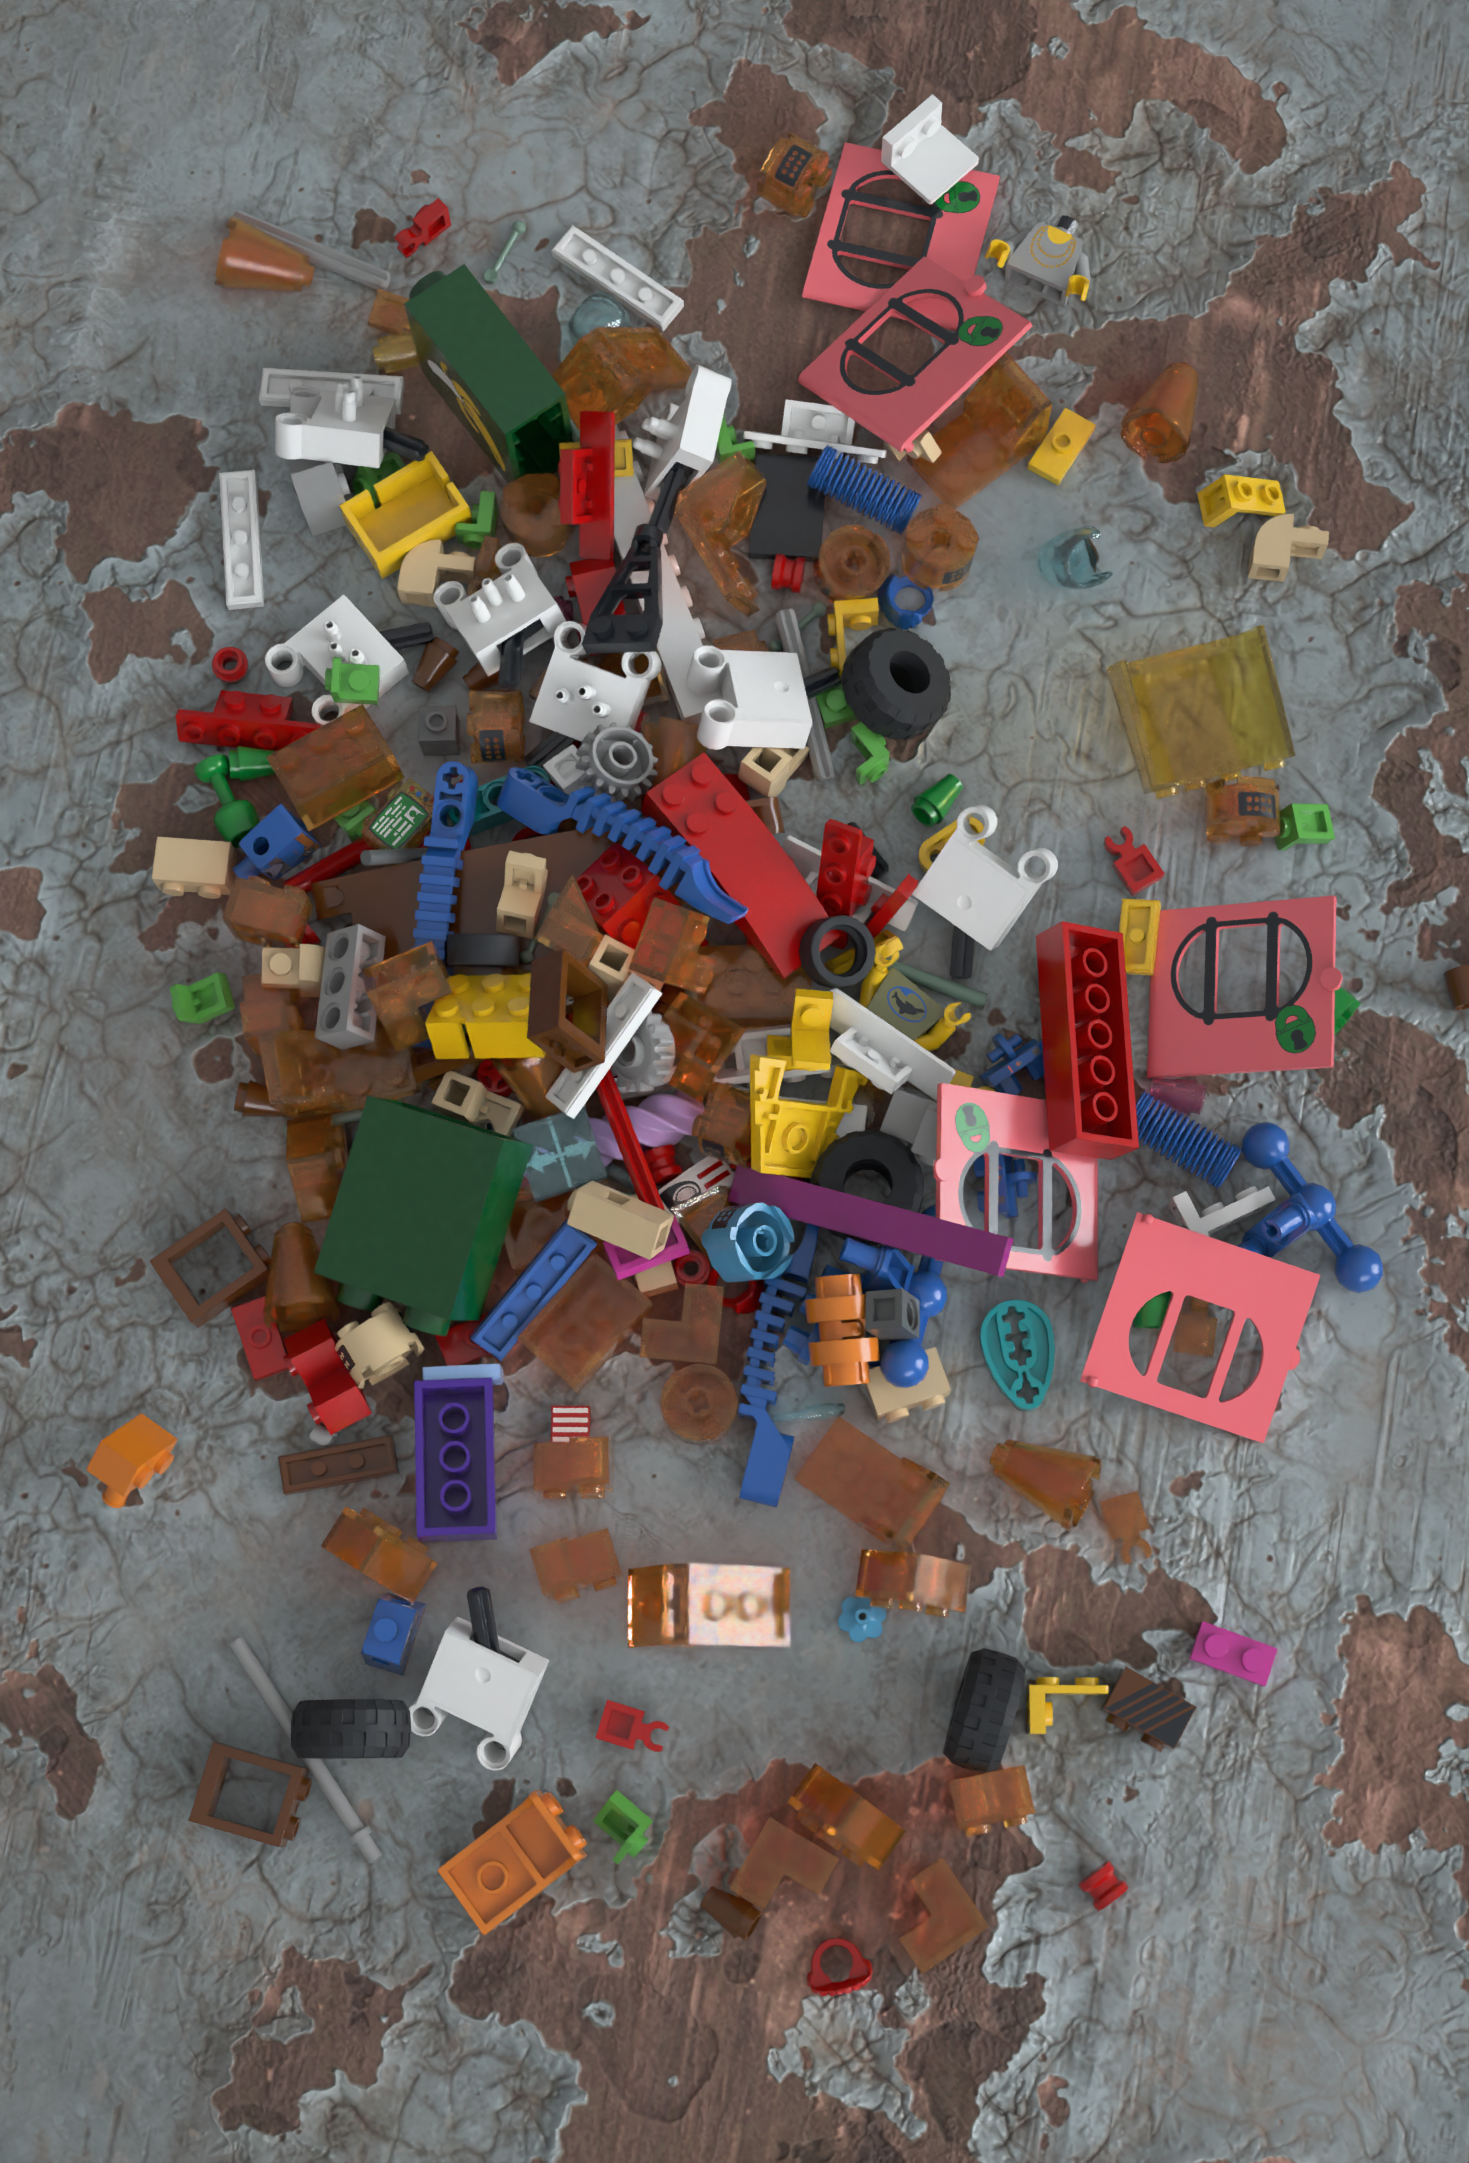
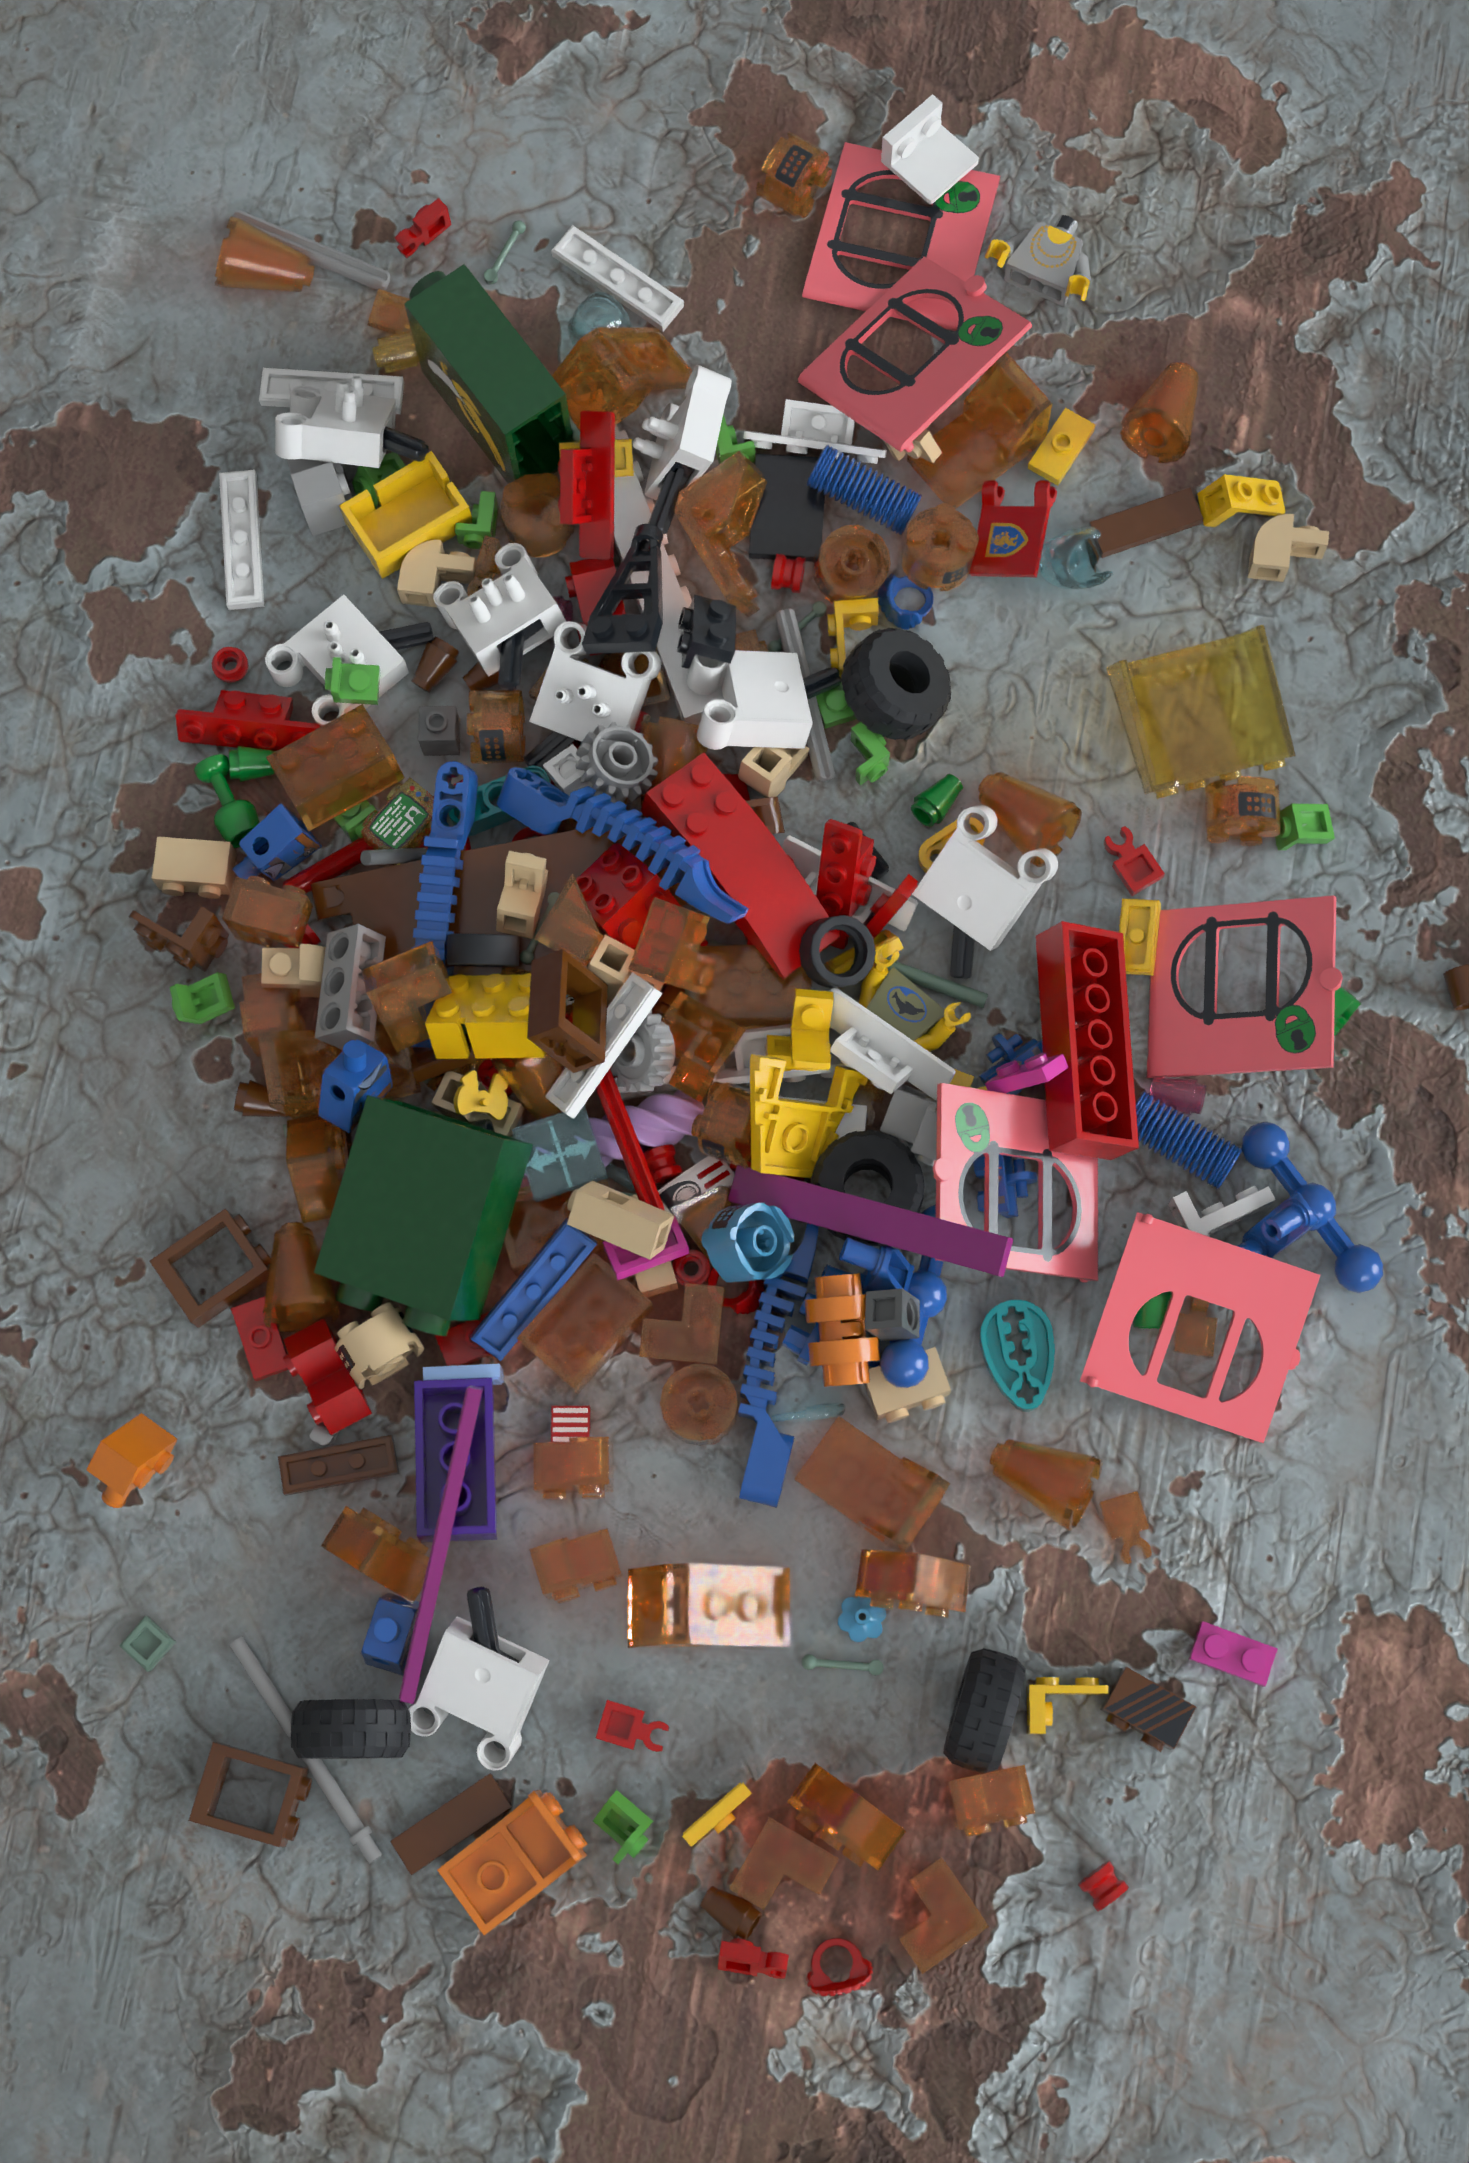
(147, 1643): none -> sand green tile
(198, 945): none -> reddish brown bracket
(348, 1081): none -> blue torso
(440, 1544): none -> magenta tile
(451, 1824): none -> reddish brown tile
(471, 1099): none -> yellow piece
(707, 630): none -> black bracket
(718, 1816): none -> yellow plate
(745, 1958): none -> red plate
(875, 1667): none -> sand green hinge
(1011, 535): none -> red flag
(1029, 814): none -> clear orange cone
(1034, 1072): none -> dark pink plate
(1147, 522): none -> reddish brown tile

